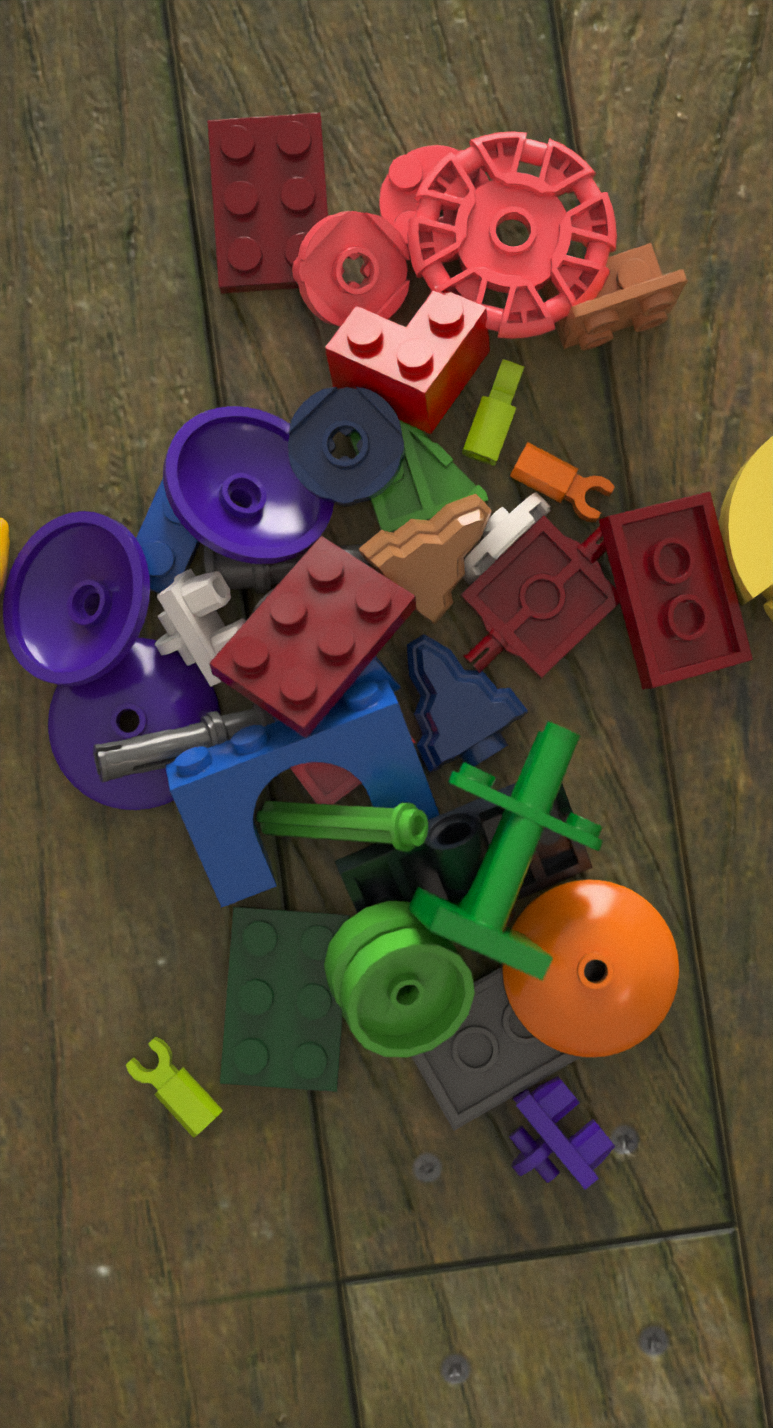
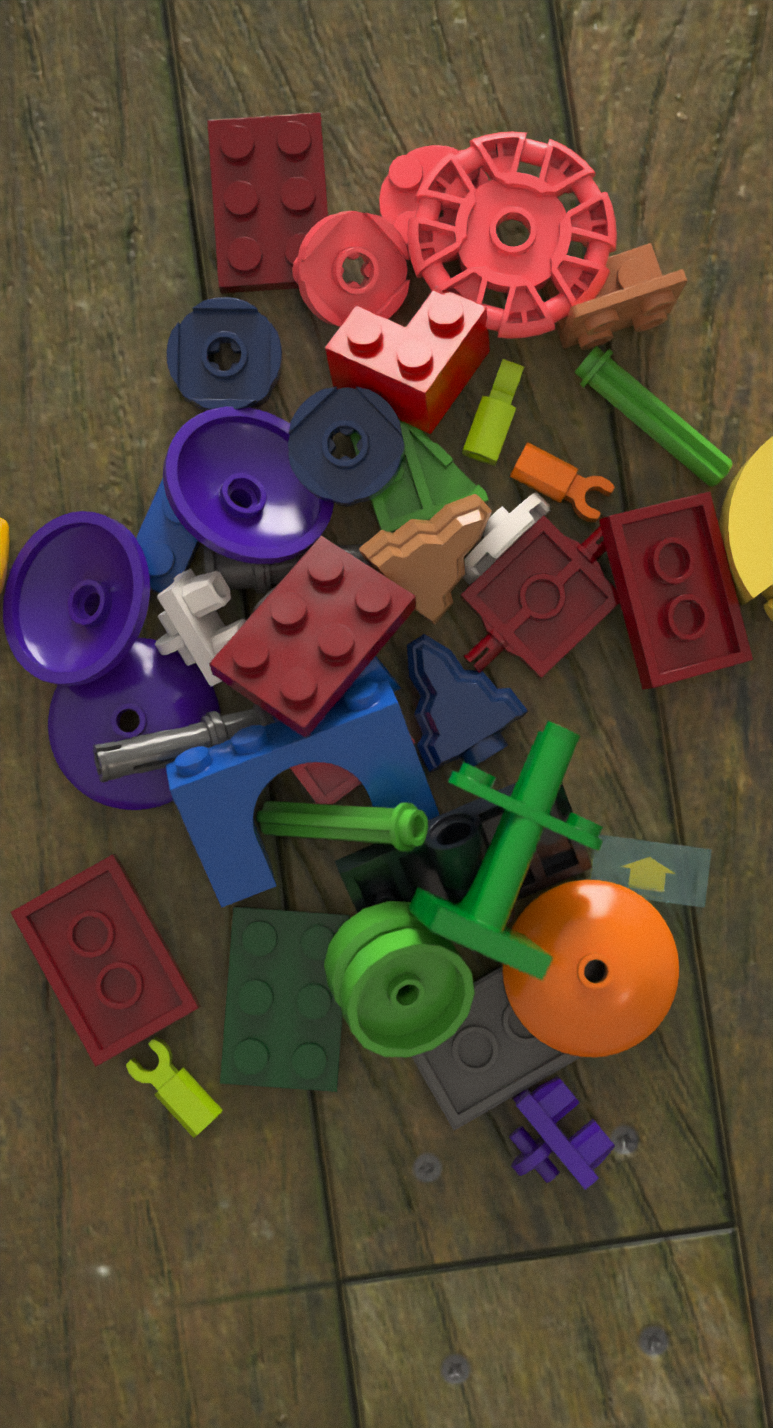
(105, 959): none -> dark red plate
(202, 333): none -> dark blue plate
(653, 416): none -> bright green axle
(654, 869): none -> clear light blue tile

